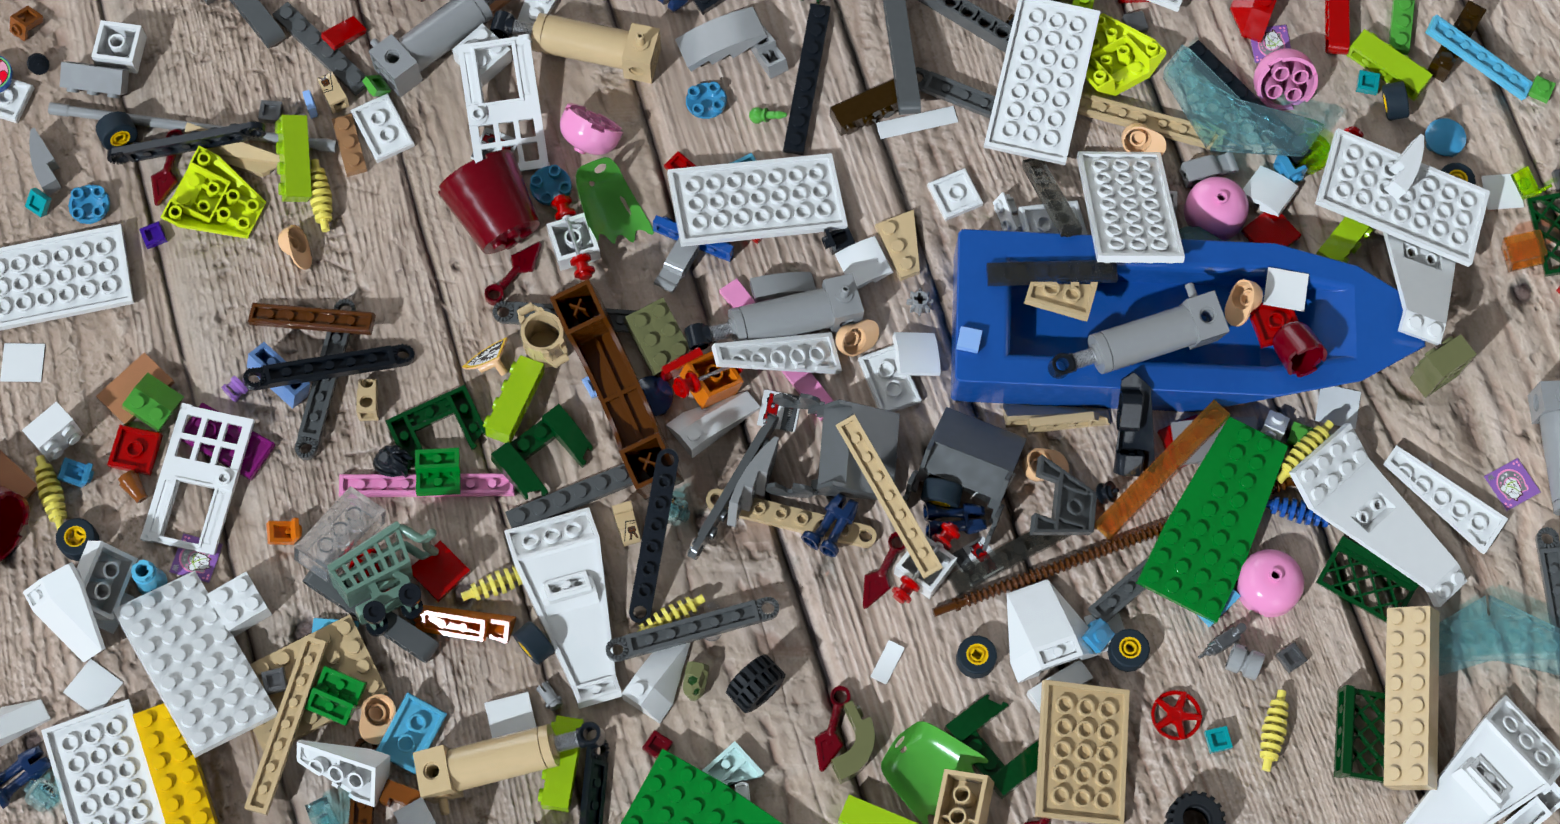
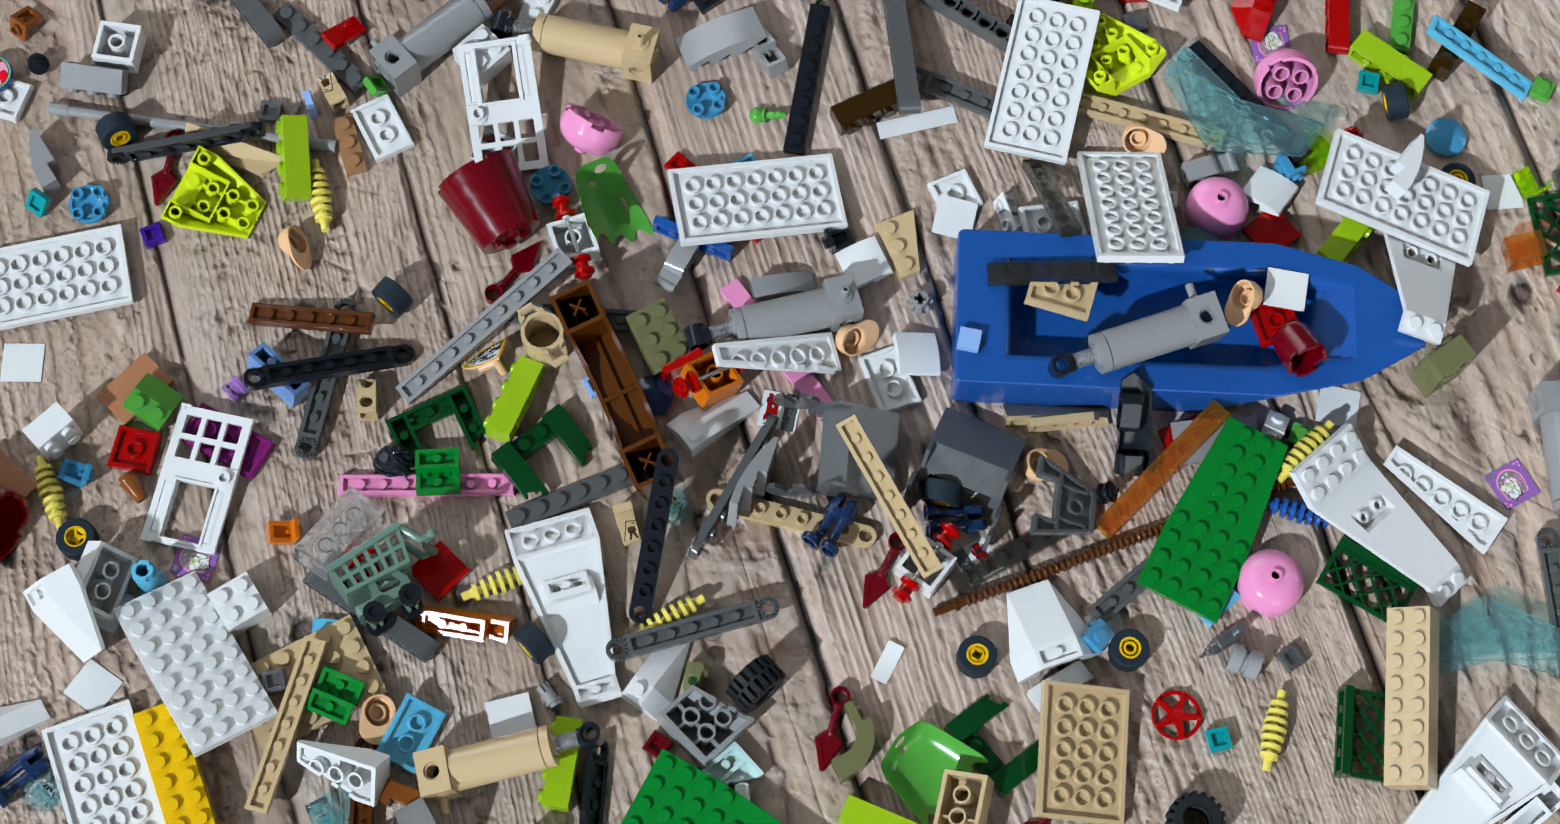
(392, 296): none -> black wheel
(484, 325): none -> light grey plate
(703, 724): none -> light grey wedge
(953, 215): none -> white sticker

